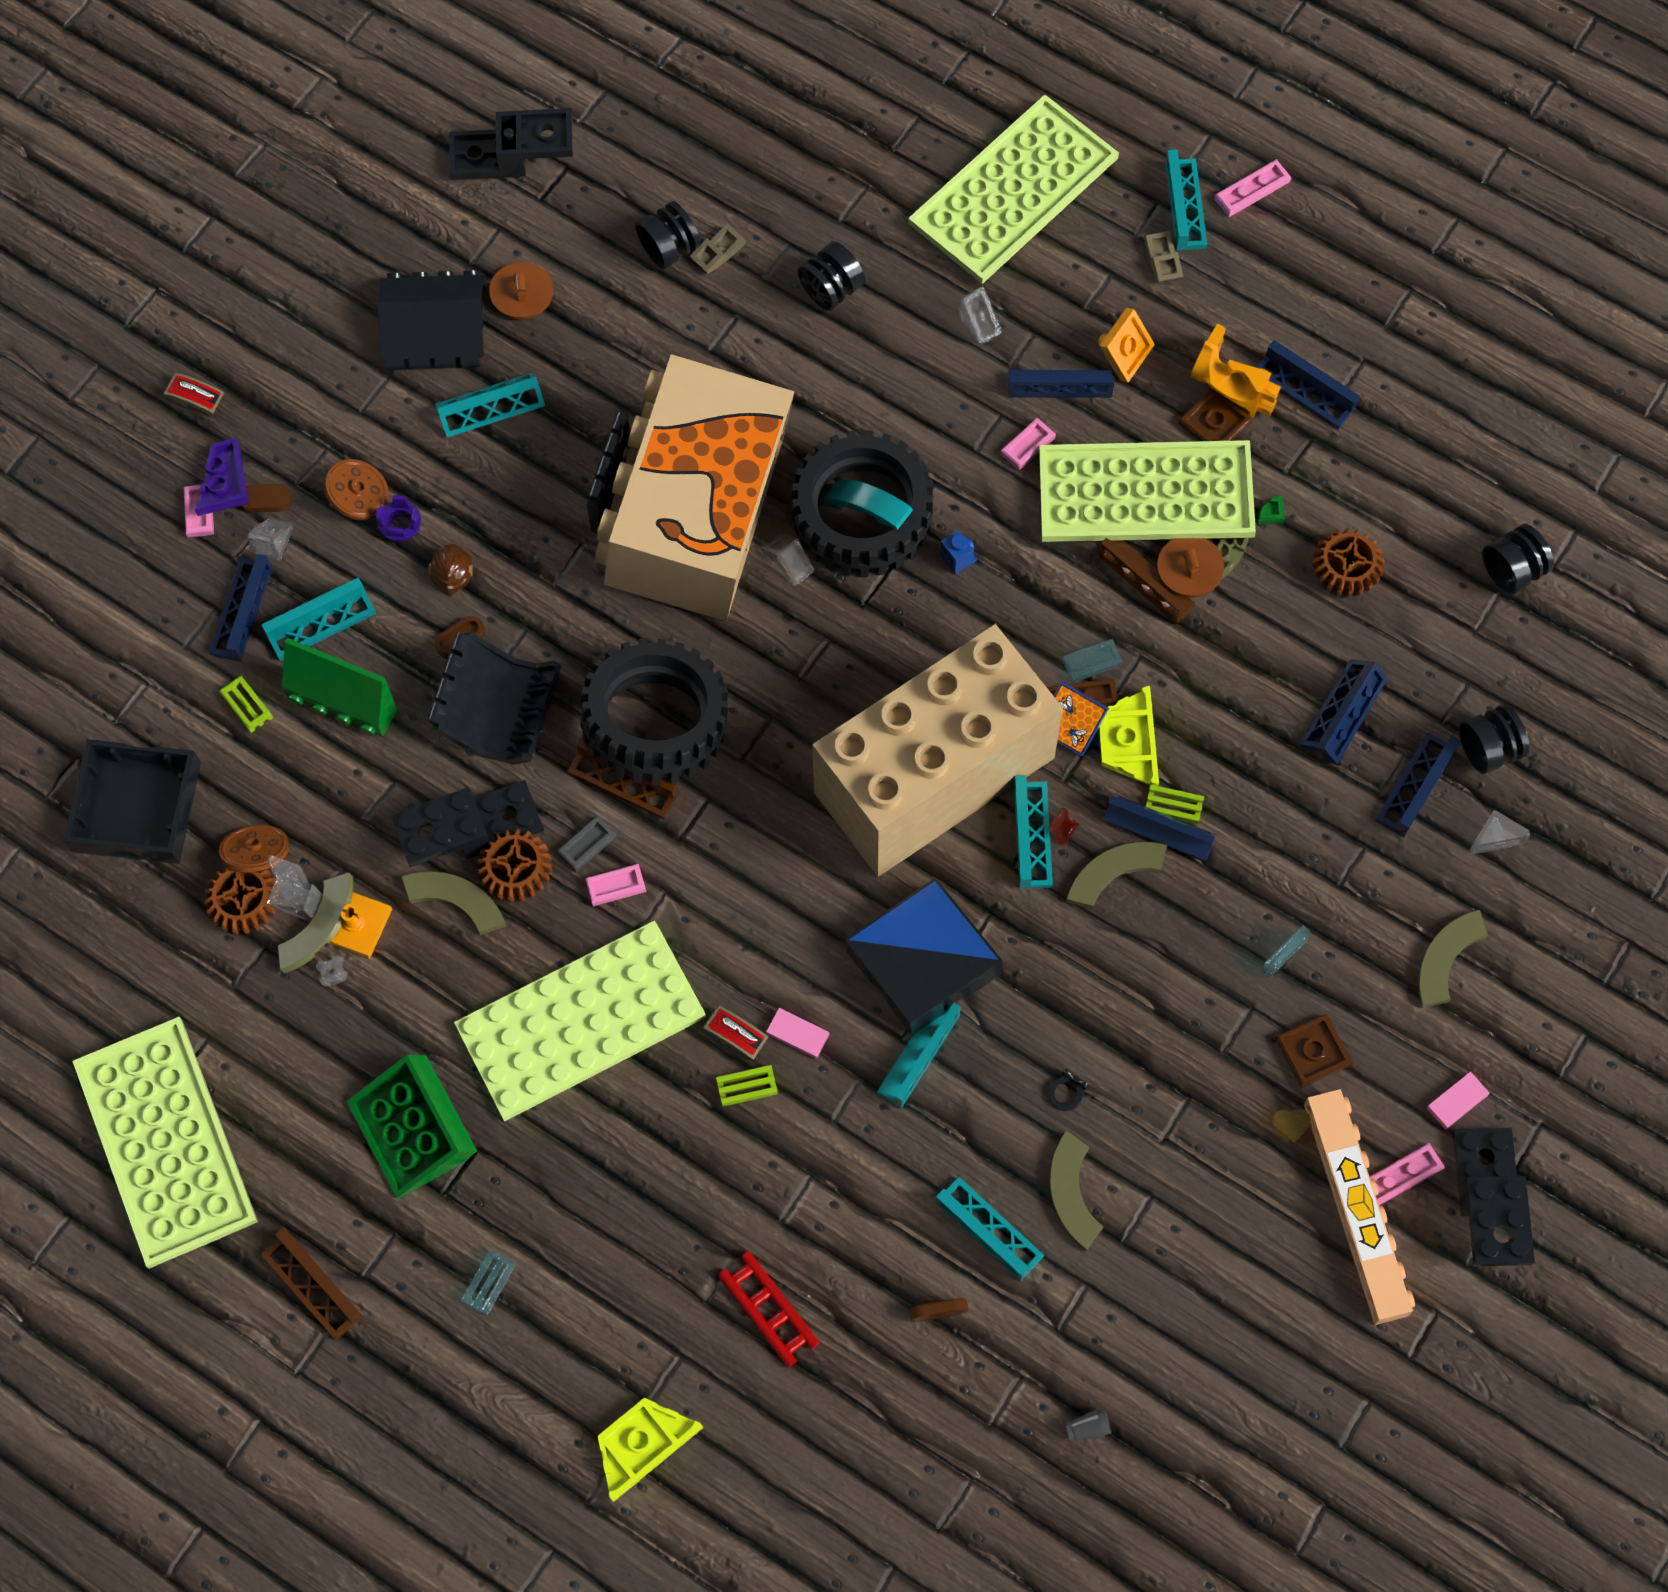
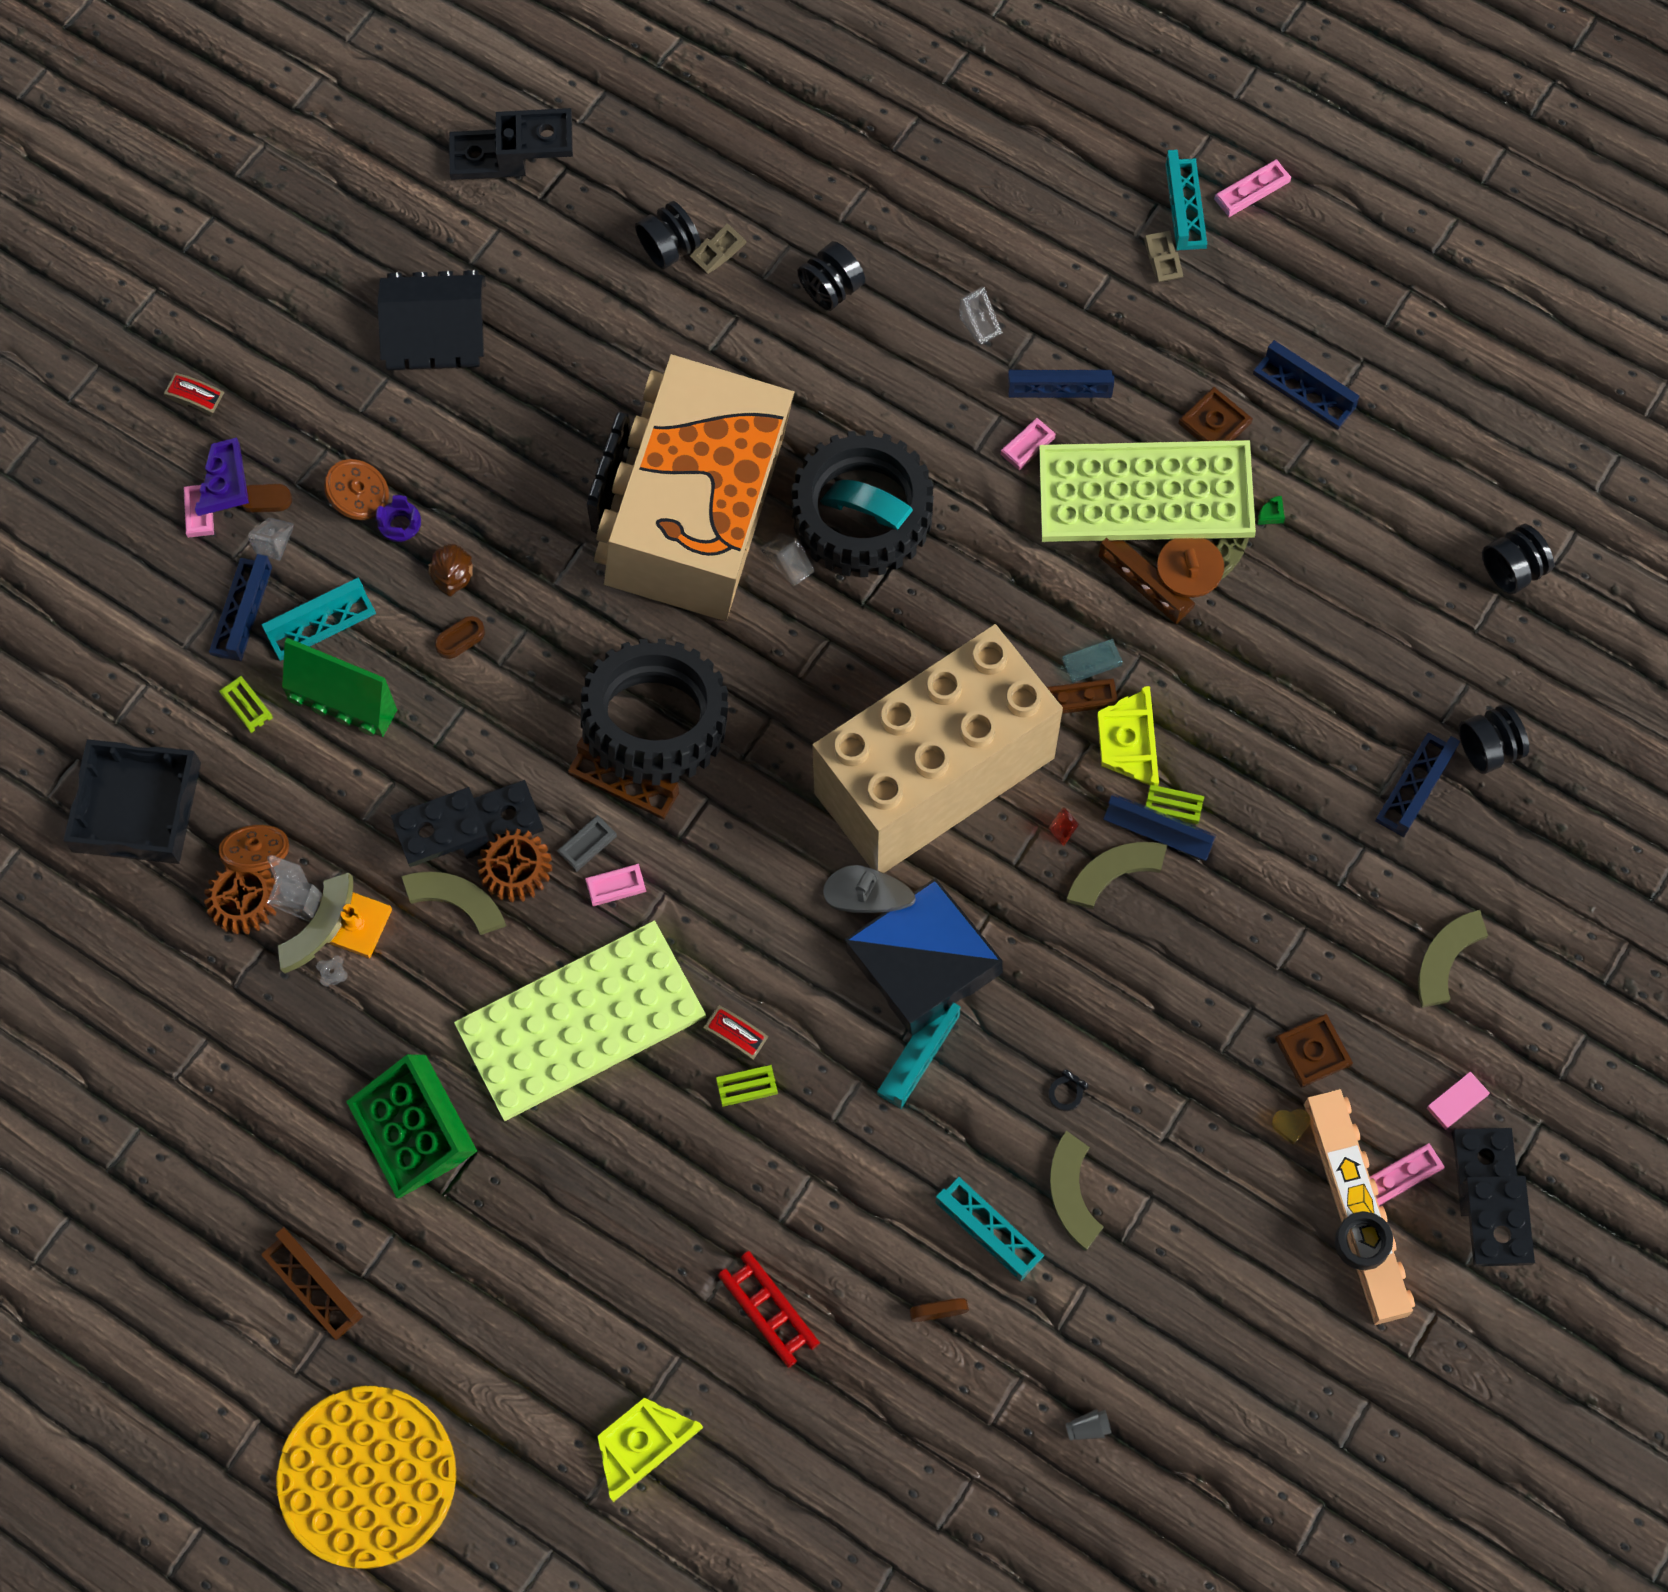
(164, 1142): yellowish green plate -> none
(366, 1477): none -> yellow tile
(466, 1299): clear light blue tile -> none
(487, 395): teal fence -> none
(492, 700): black hinge -> none
(521, 290): dark orange shield -> none
(797, 1033): bright pink tile -> none
(866, 891): none -> dark grey shield
(957, 551): blue brick -> none
(1013, 188): yellowish green plate -> none
(1023, 830): teal fence -> none
(1079, 718): tile -> none
(1126, 345): light orange tile -> none
(1238, 382): light orange hips -> none
(1286, 951): clear light blue tile -> none
(1350, 710): dark blue fence -> none
(1369, 564): dark orange gear -> none
(1376, 1222): none -> black tyre
(1499, 834): clear slope -> none

